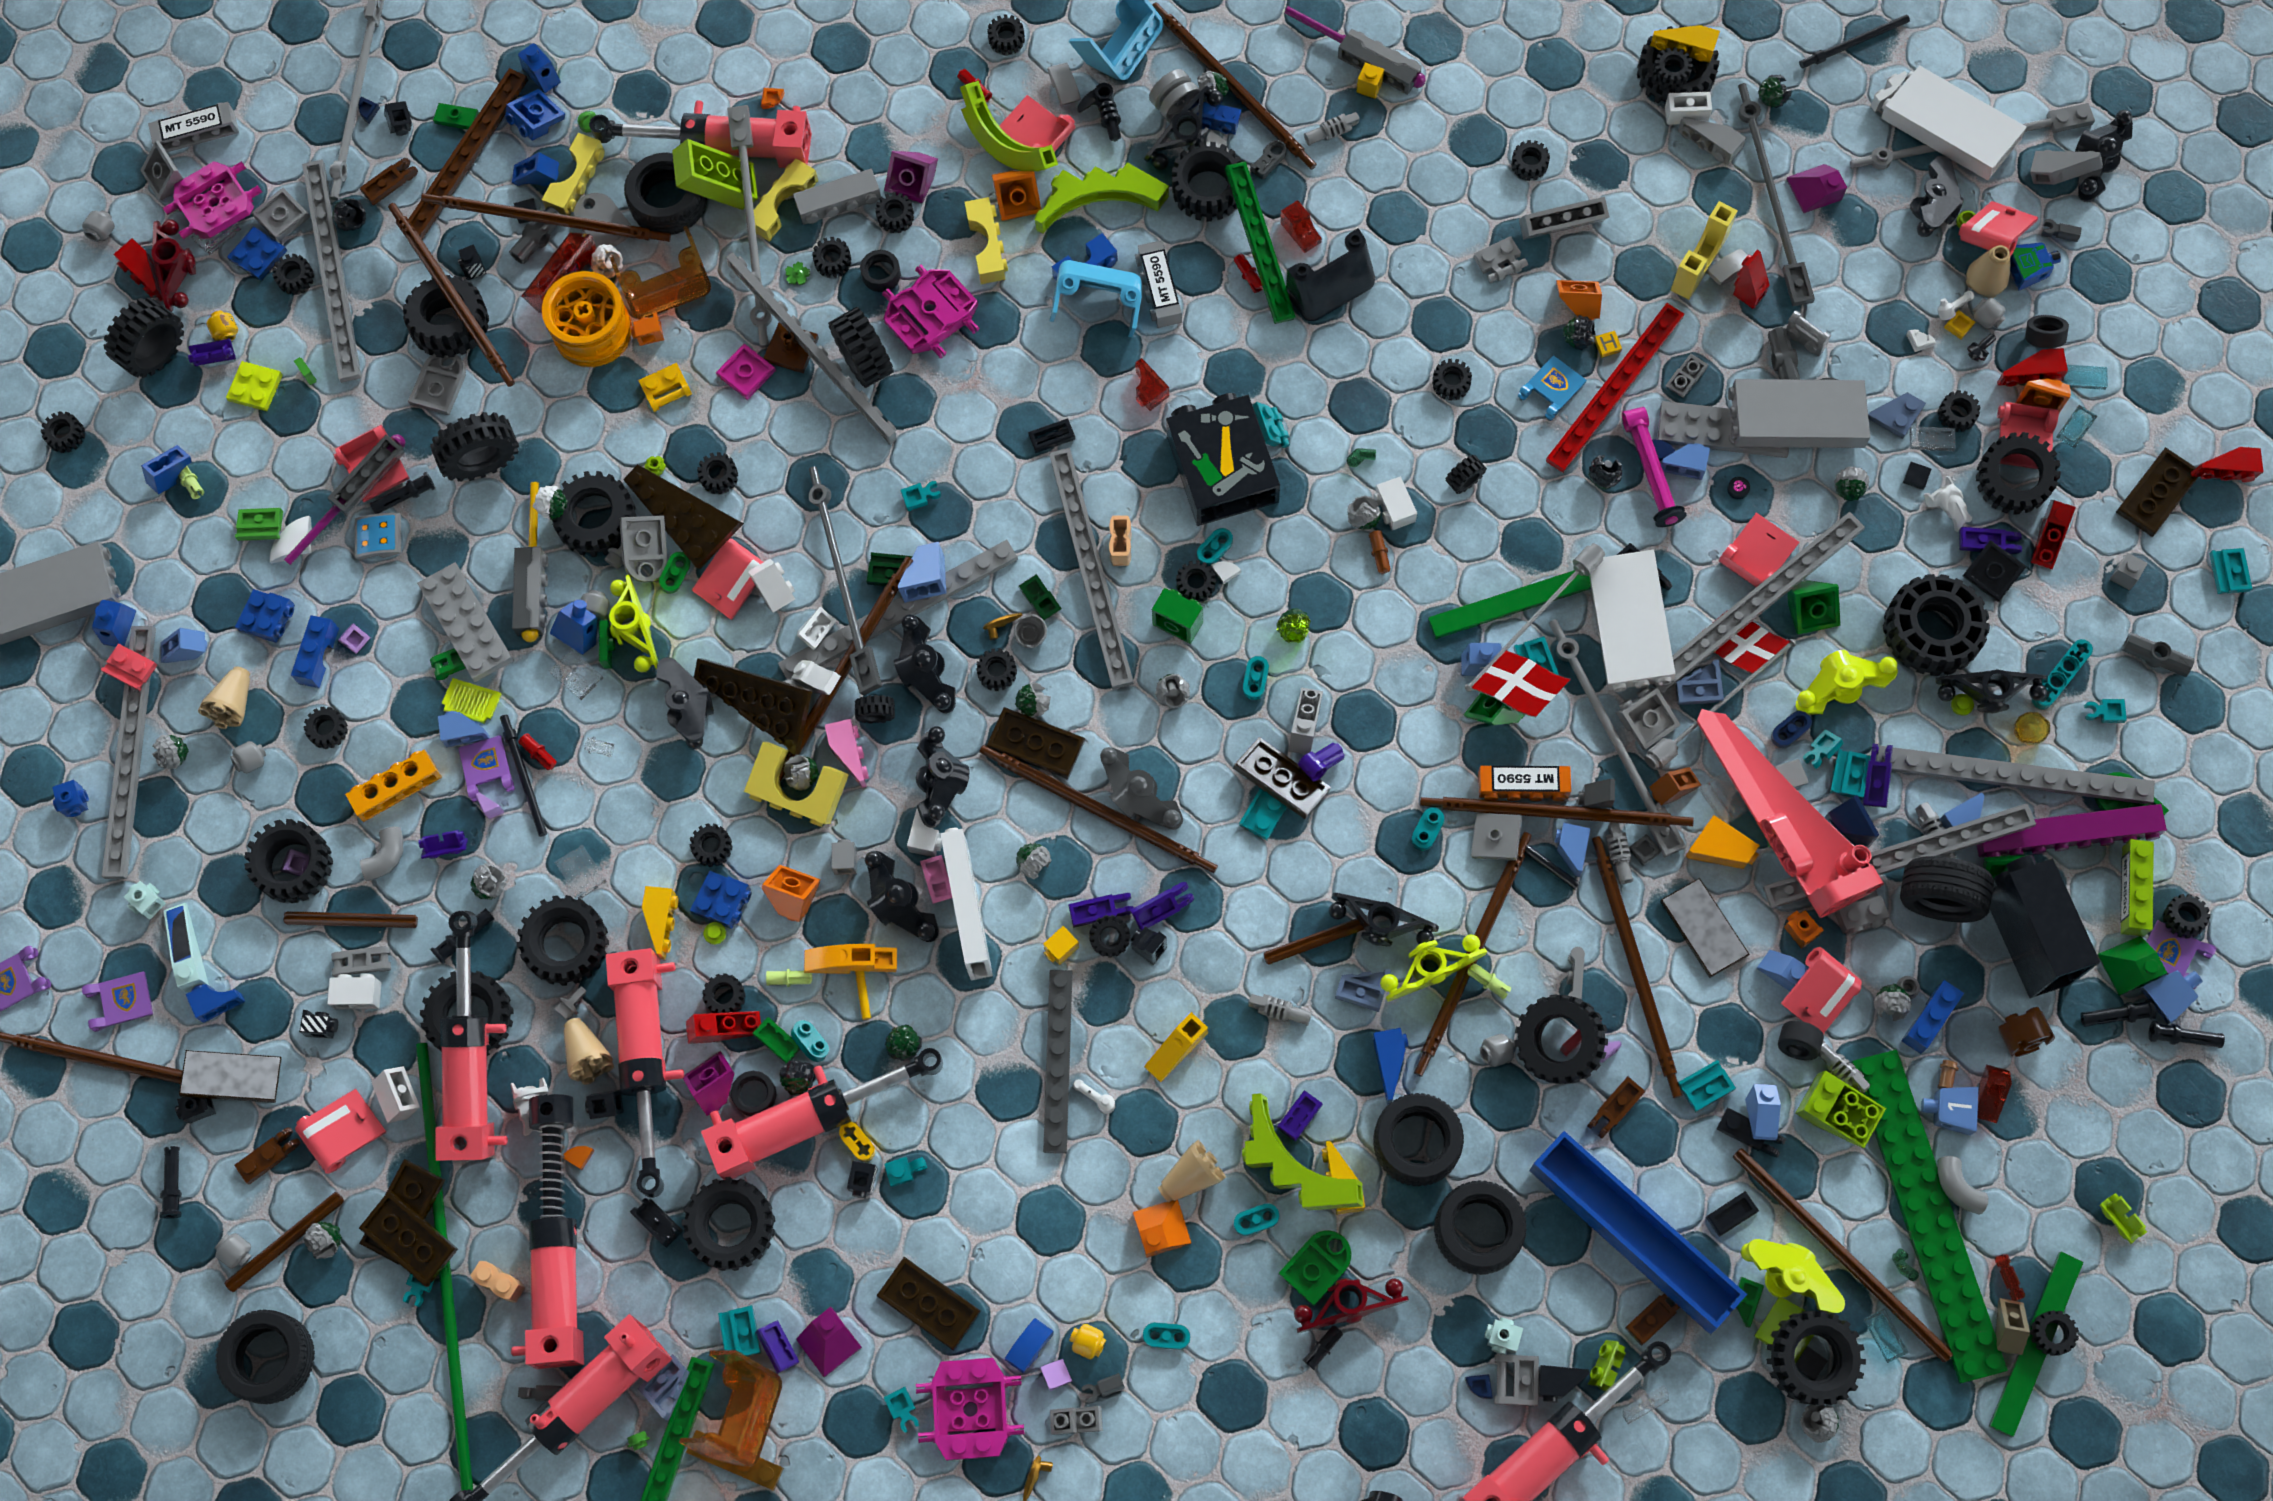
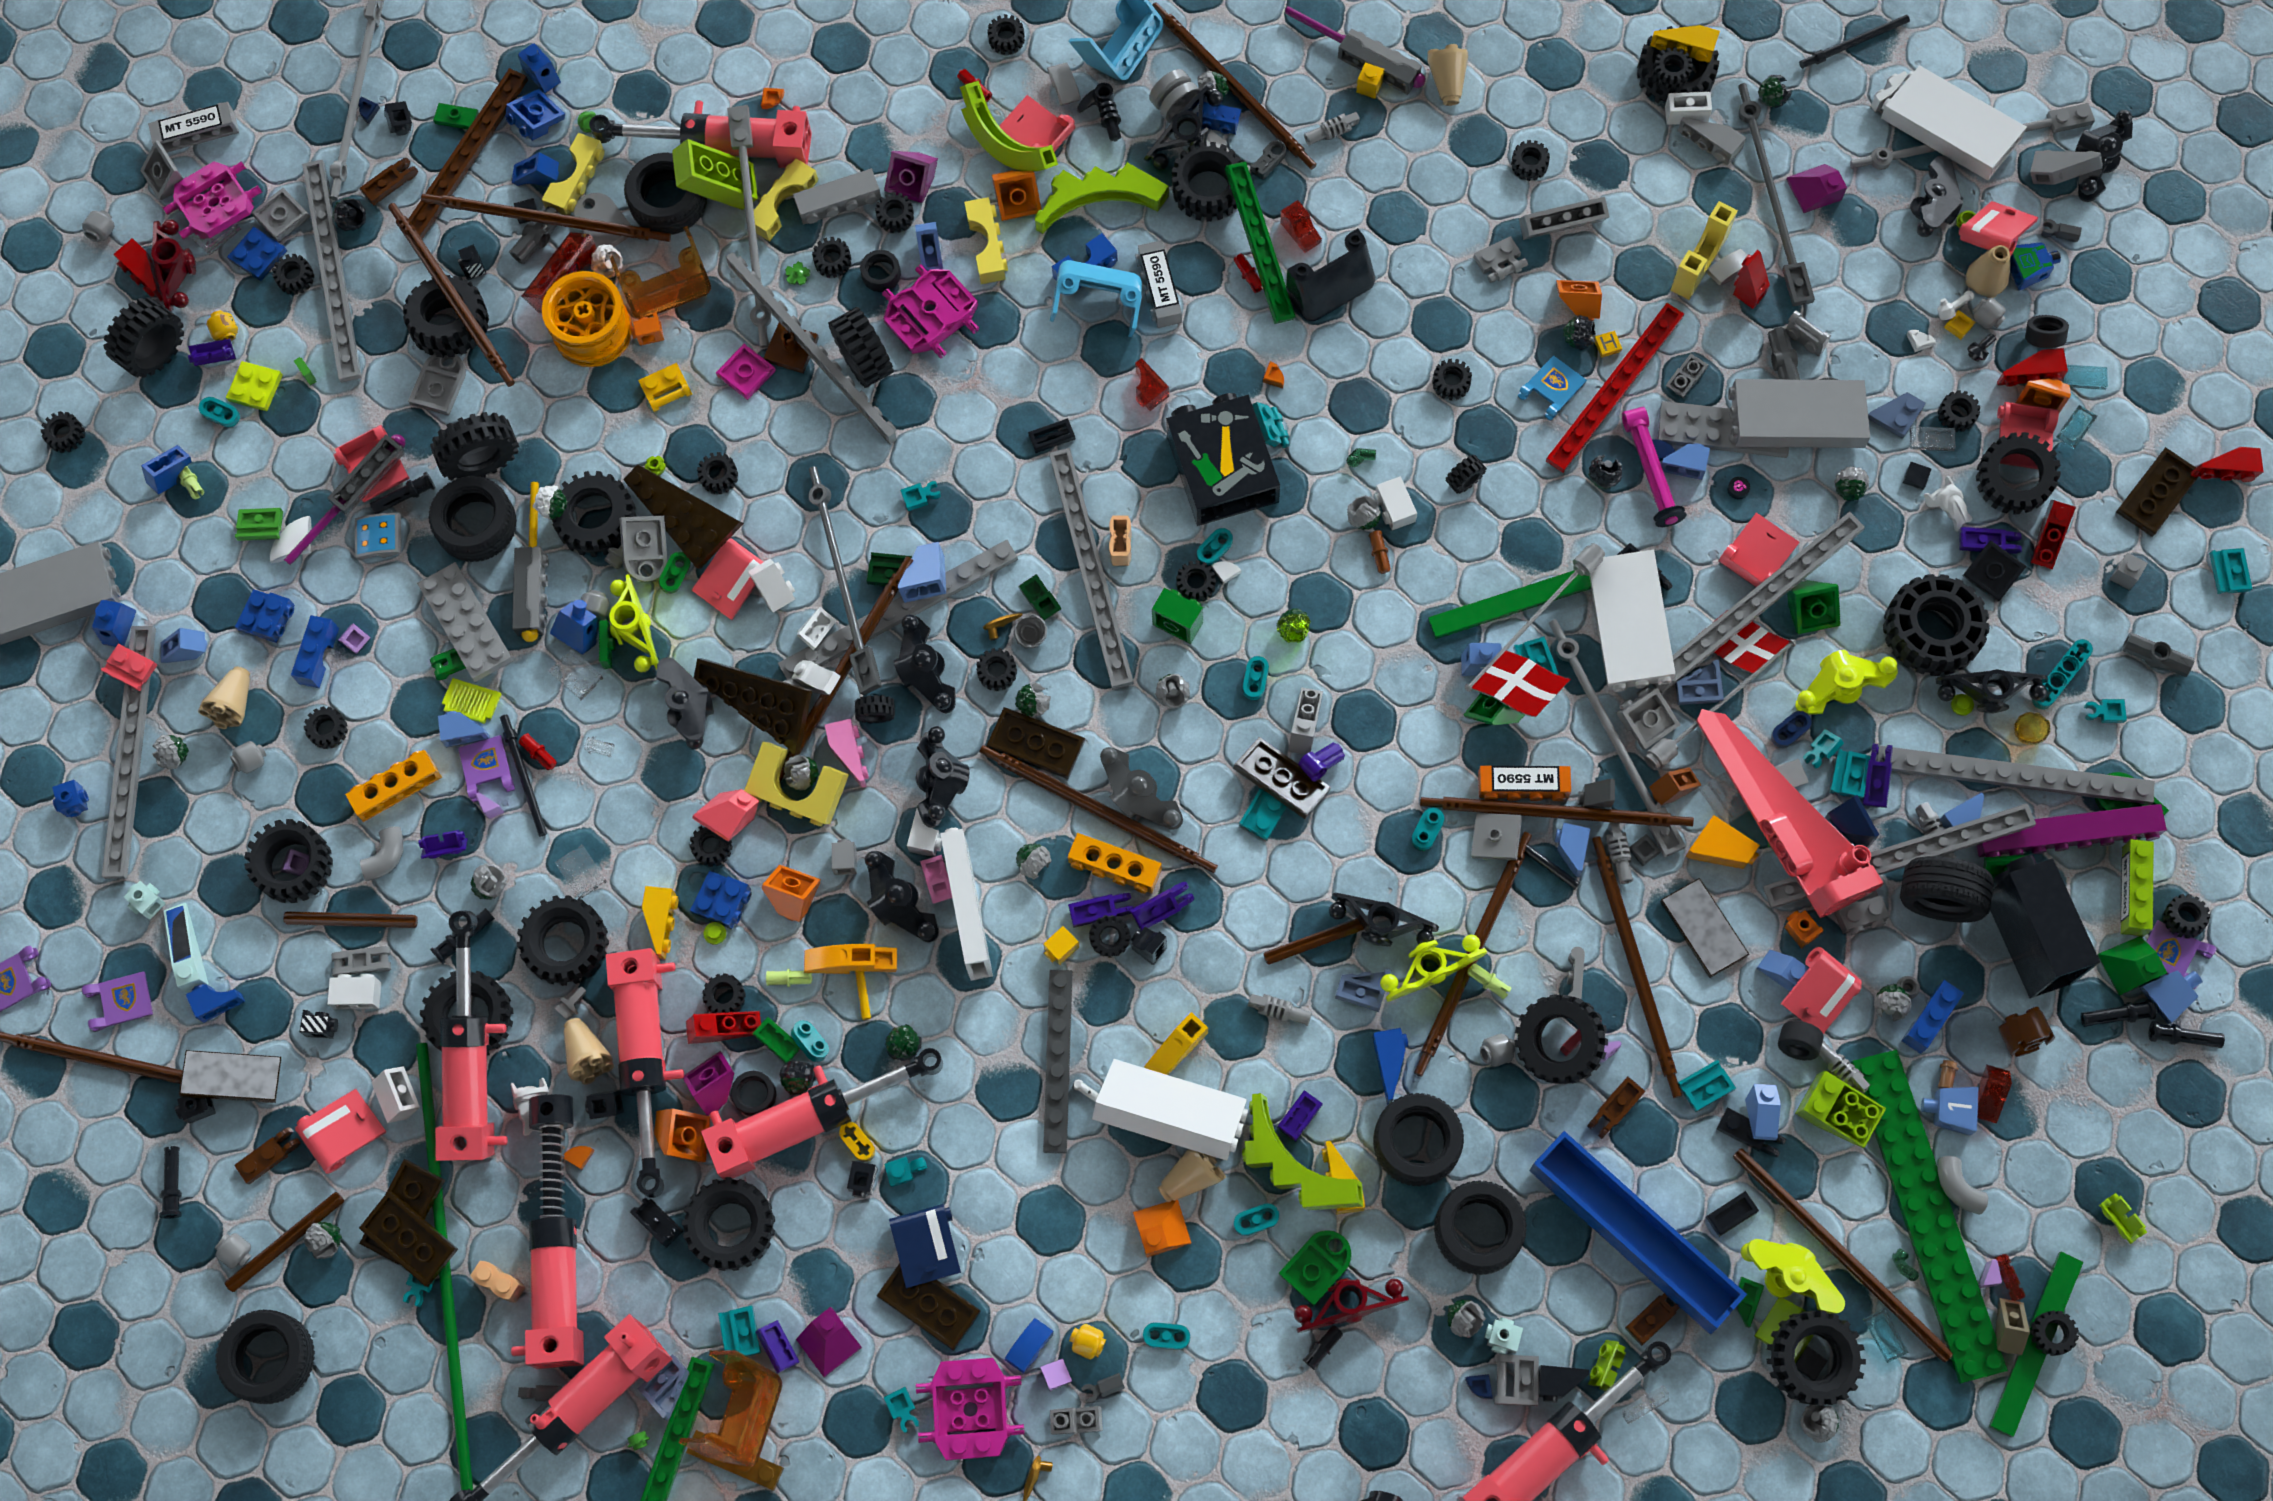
(220, 413): none -> teal plate
(452, 499): none -> black tyre
(681, 1135): none -> orange slope
(728, 813): none -> coral slope
(925, 1241): none -> dark blue door
(929, 246): none -> medium blue slope
(1085, 845): none -> light orange brick
(1171, 1110): none -> white brick
(1274, 375): none -> orange tile
(1448, 71): none -> tan cone
(1465, 1318): none -> light grey piece
(1991, 1275): none -> lavender slope

